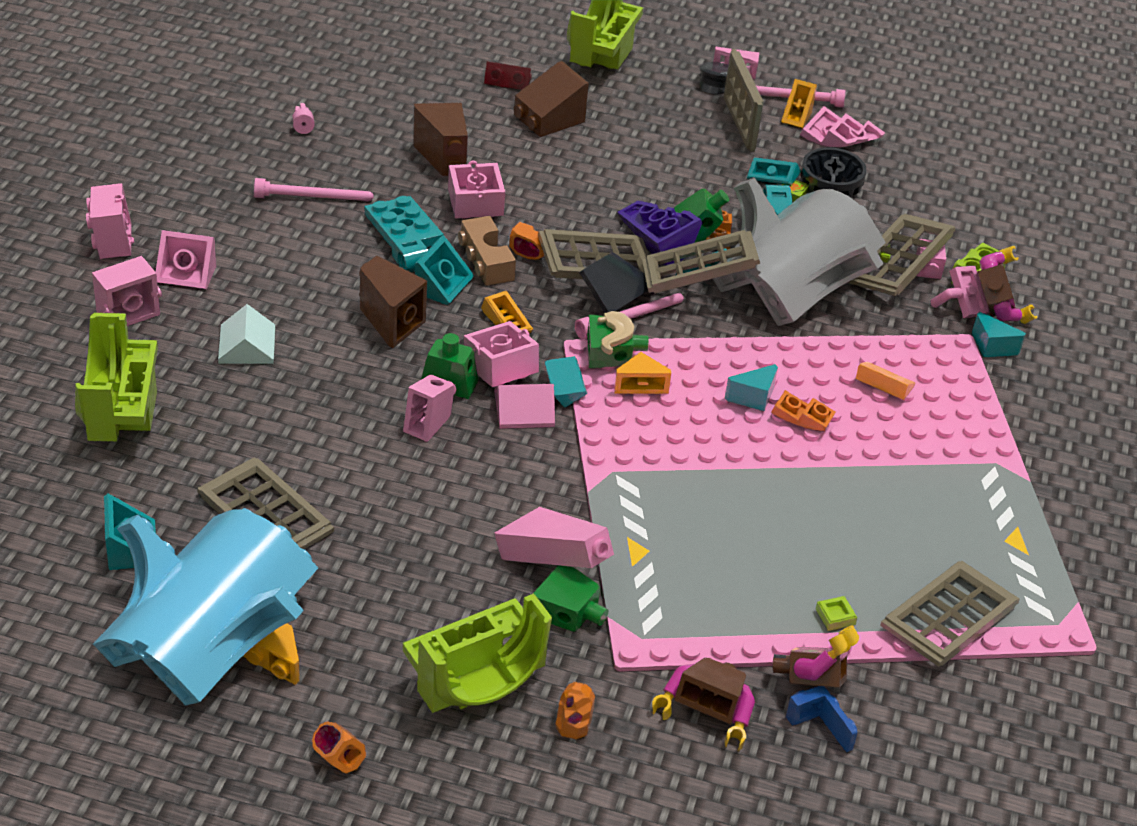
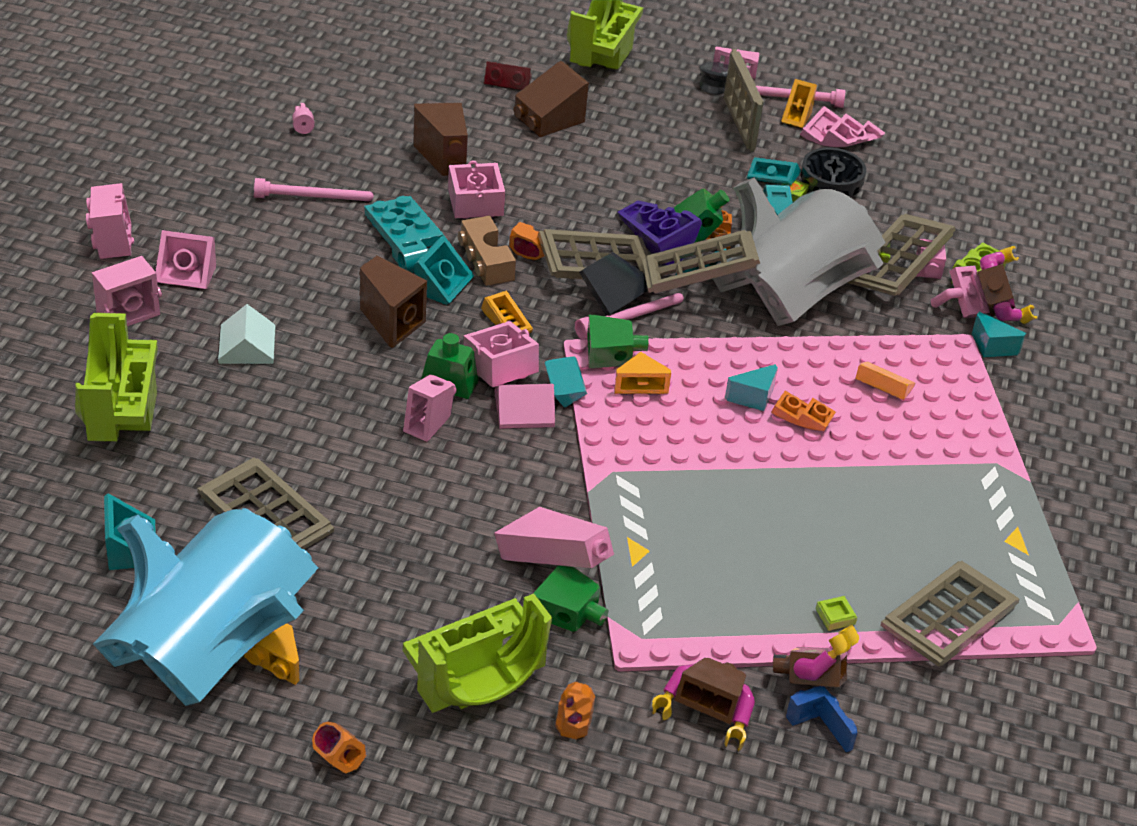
(622, 327): tan piece -> none

